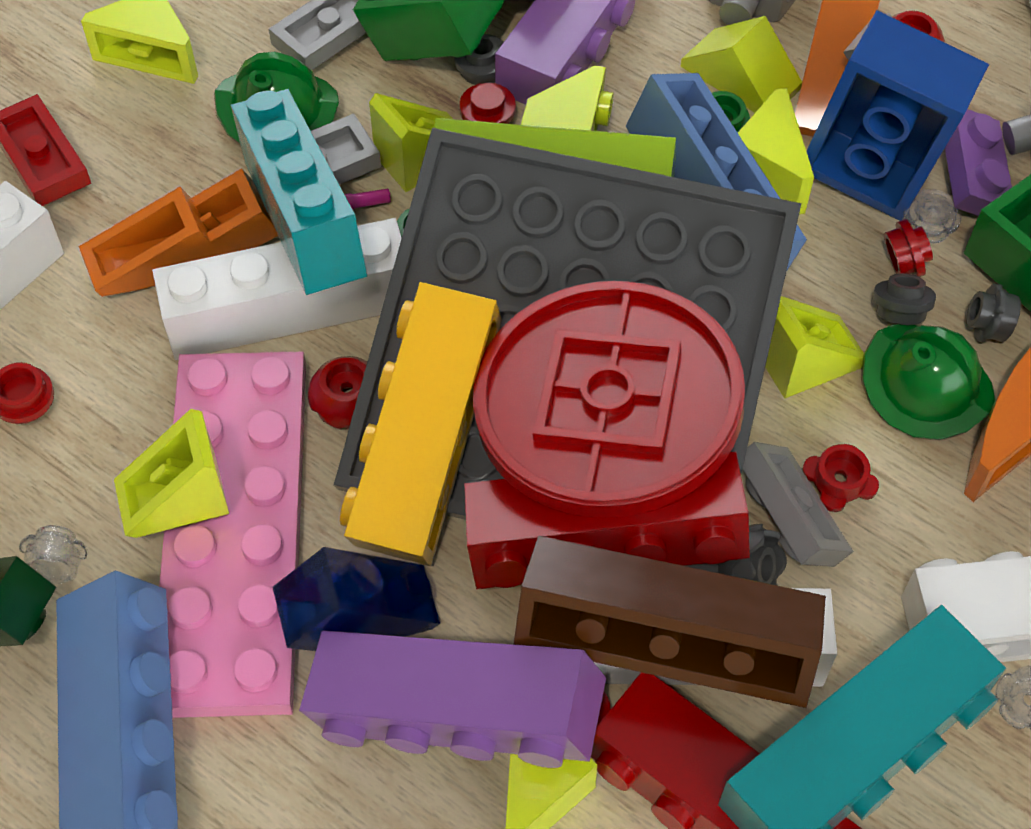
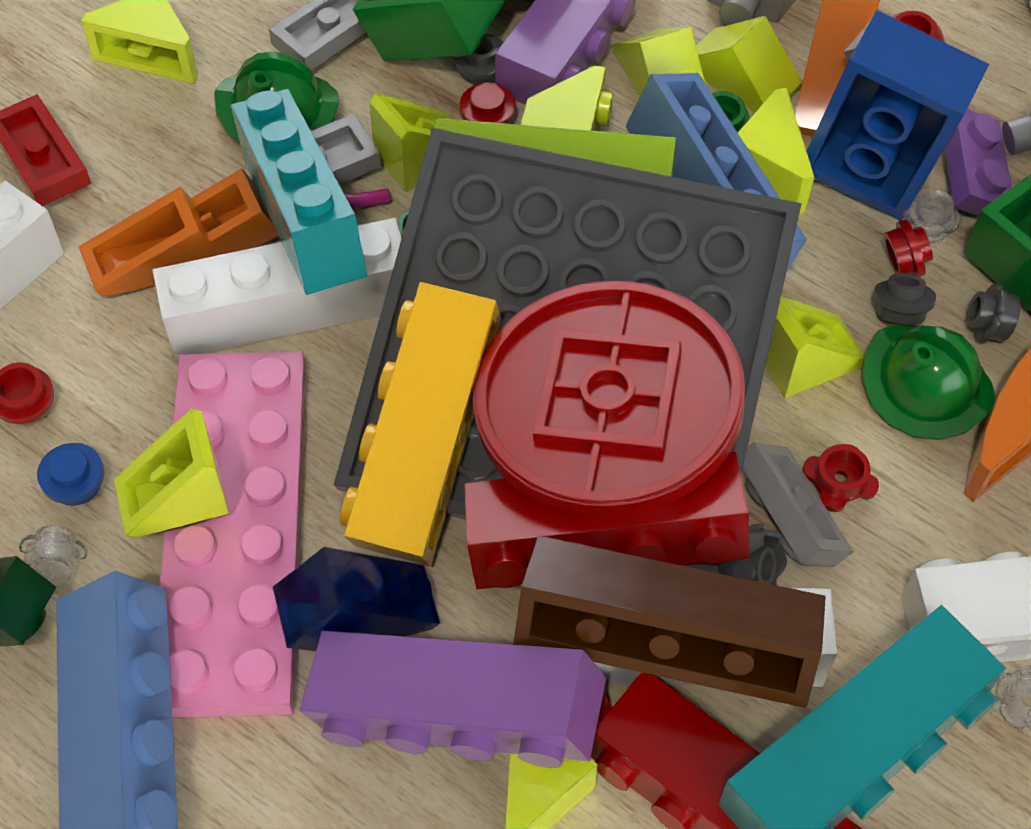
(71, 474): none -> blue plate
(326, 385): red plate -> none
(658, 52): none -> neon yellow slope

